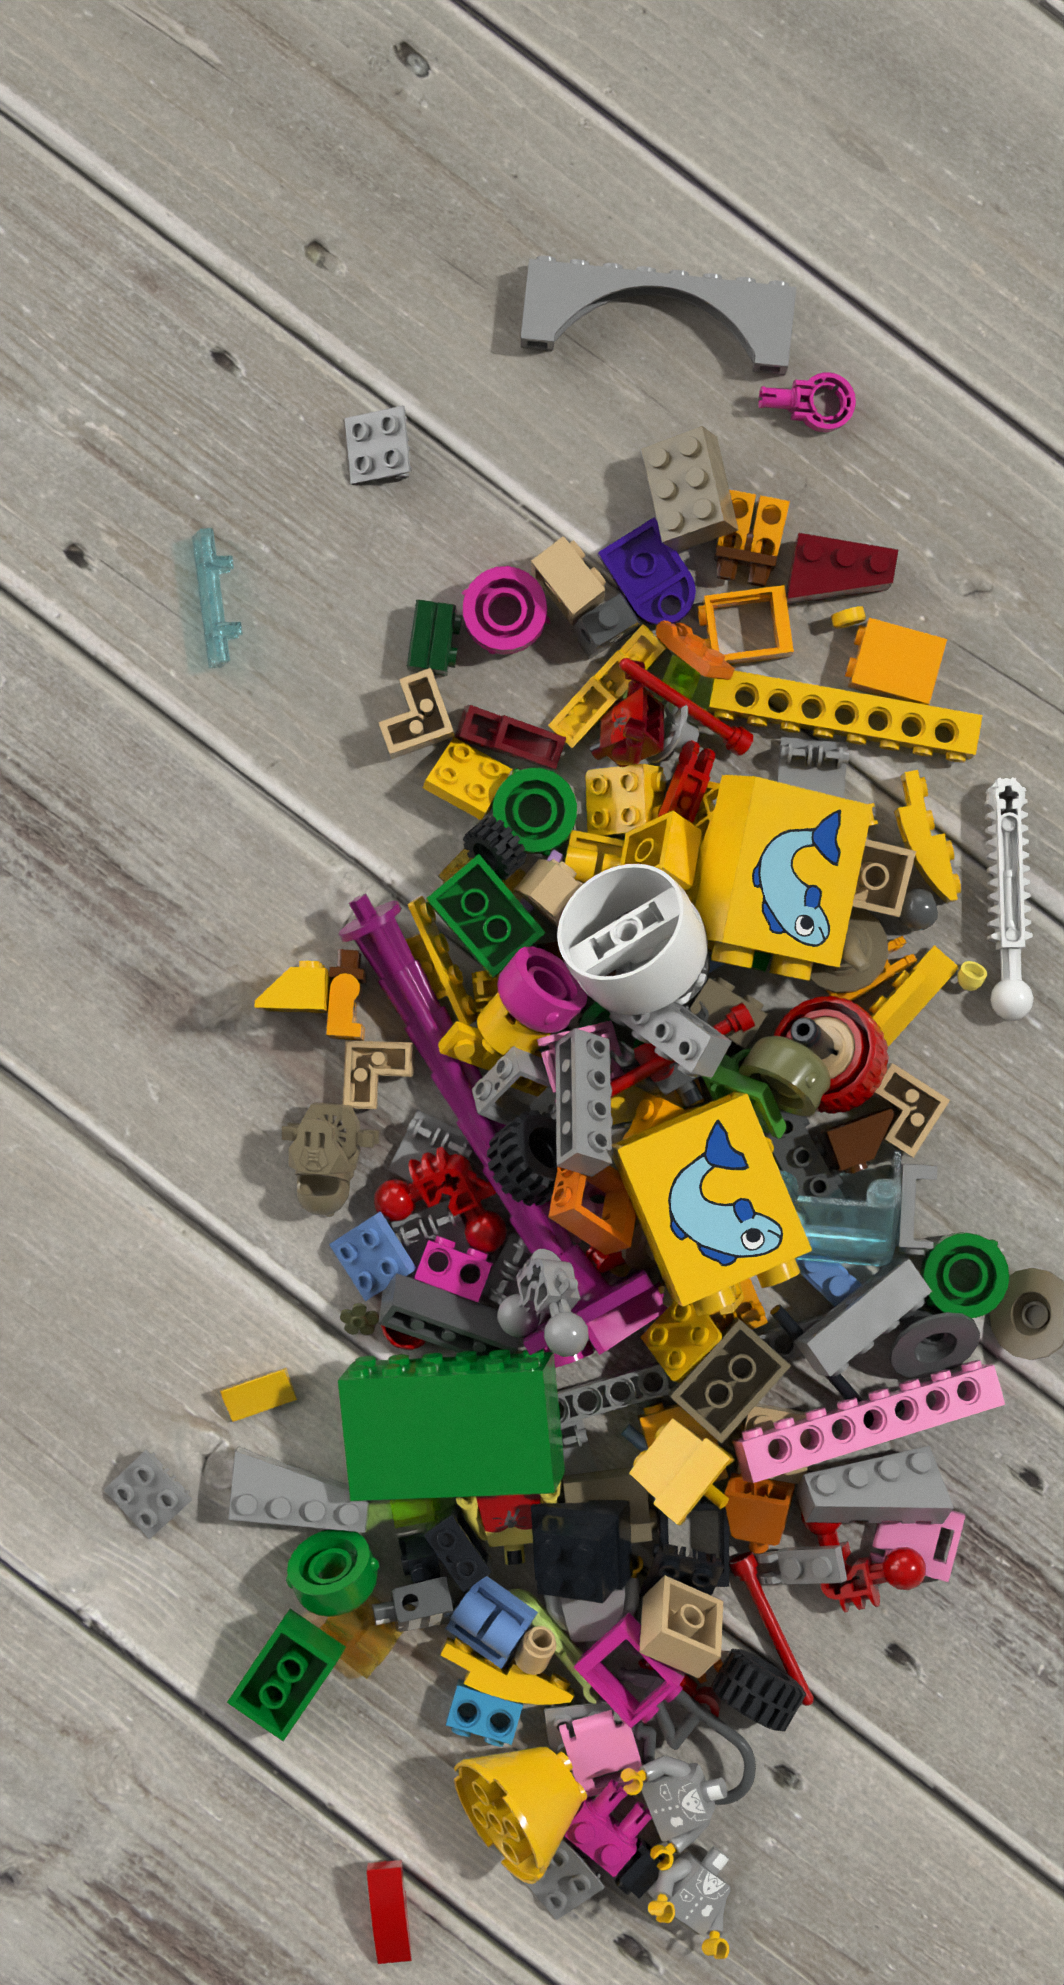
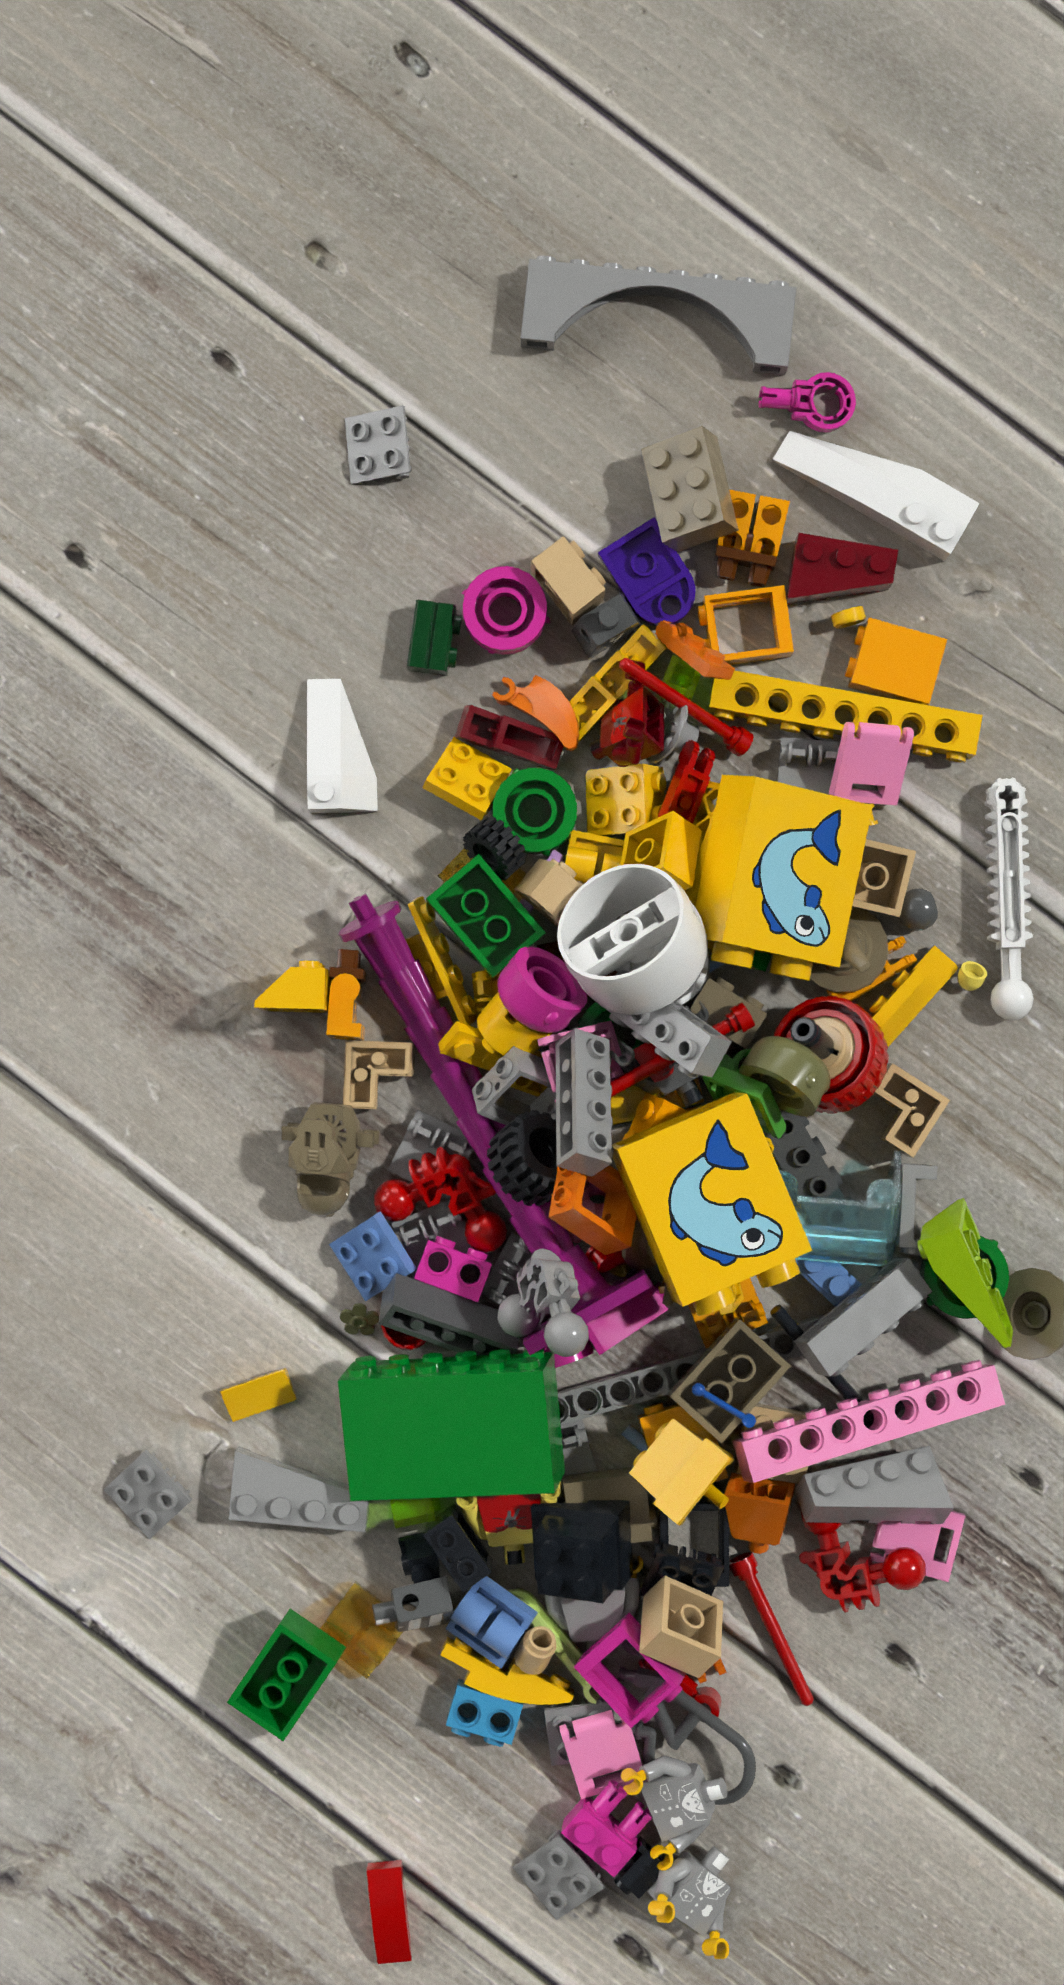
(208, 569): clear light blue hinge -> none
(332, 1572): green piece -> none
(337, 760): none -> white wedge
(424, 723): tan brick -> none
(520, 1805): yellow cone -> none
(546, 705): none -> orange piece
(681, 1339): yellow bracket -> none
(747, 1419): none -> blue hinge
(758, 1690): black tyre -> none
(804, 1565): light grey hinge -> none
(857, 1140): reddish brown slope -> none
(871, 759): none -> bright pink container
(883, 490): none -> white wedge
(932, 852): yellow slope -> none
(932, 1342): dark grey piece -> none
(954, 1255): none -> lime wedge

